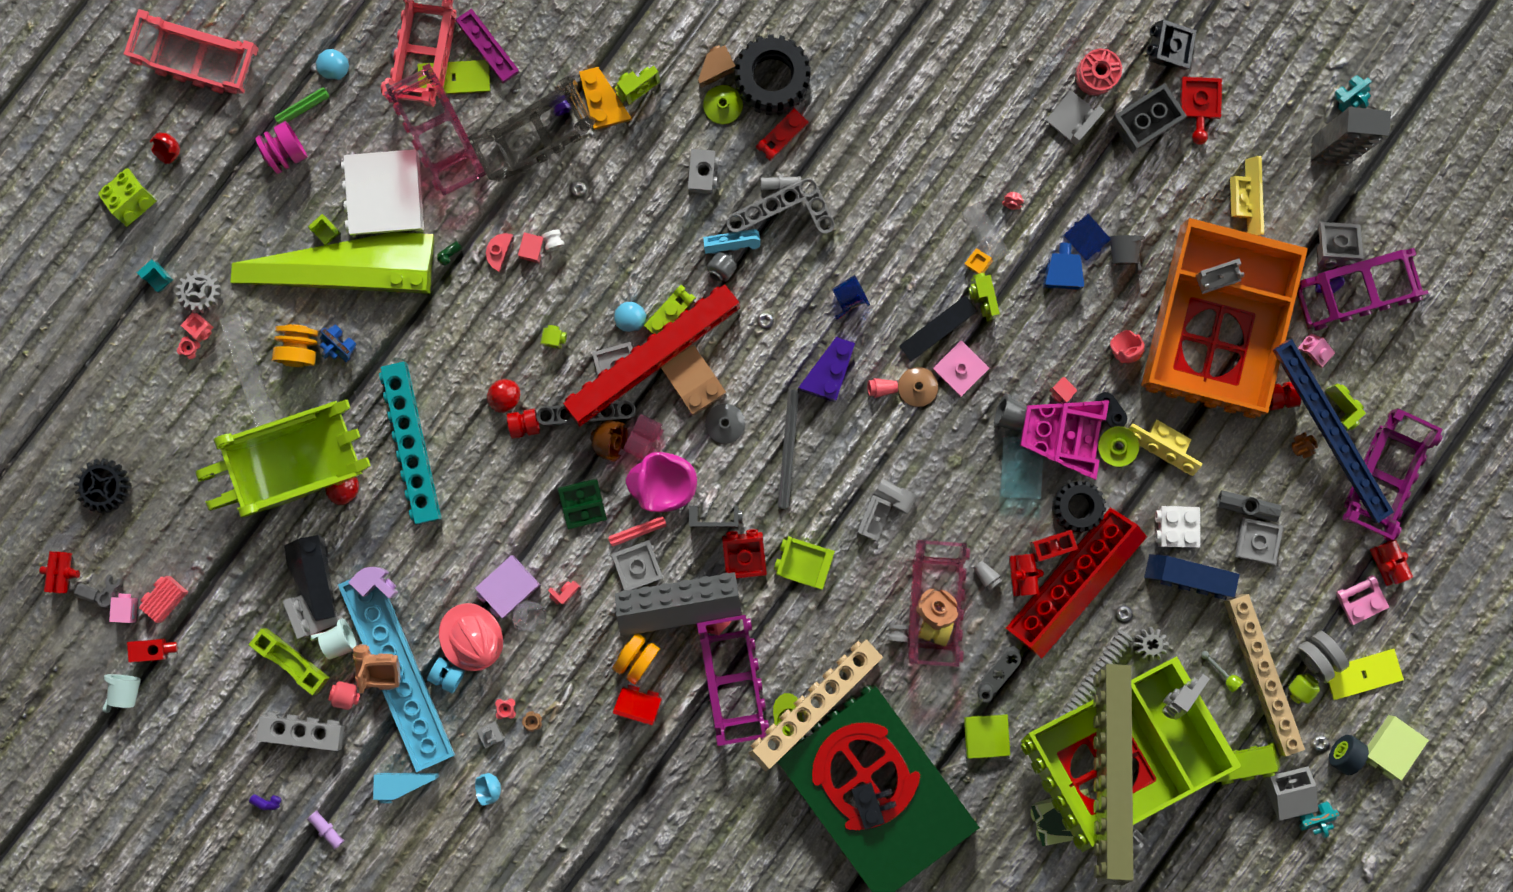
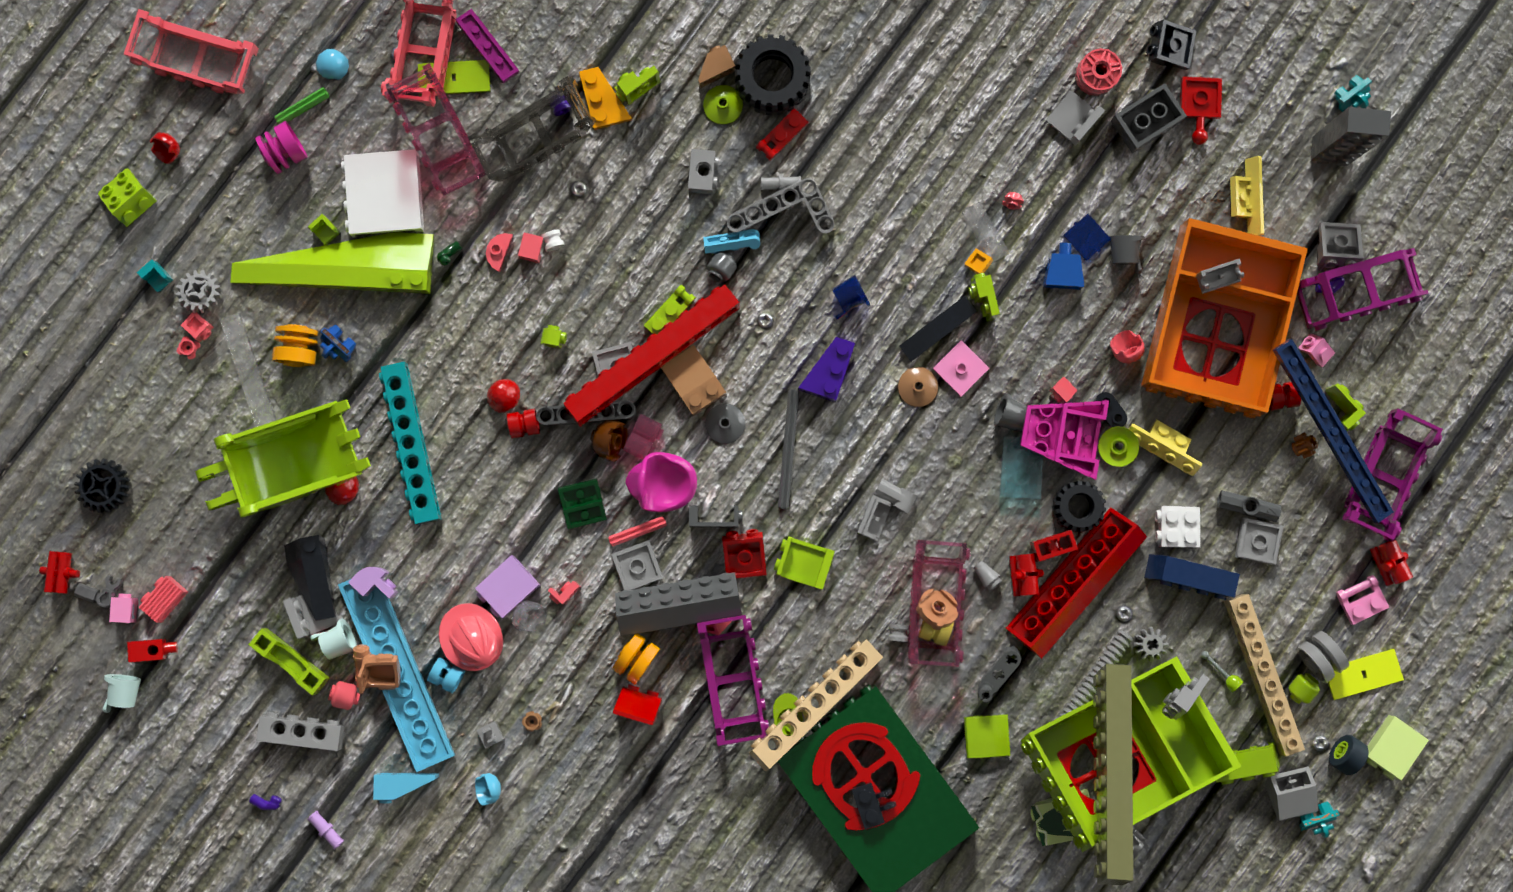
(510, 708): coral plate -> none
(630, 316): medium azure hair -> none
(881, 387): coral cone -> none

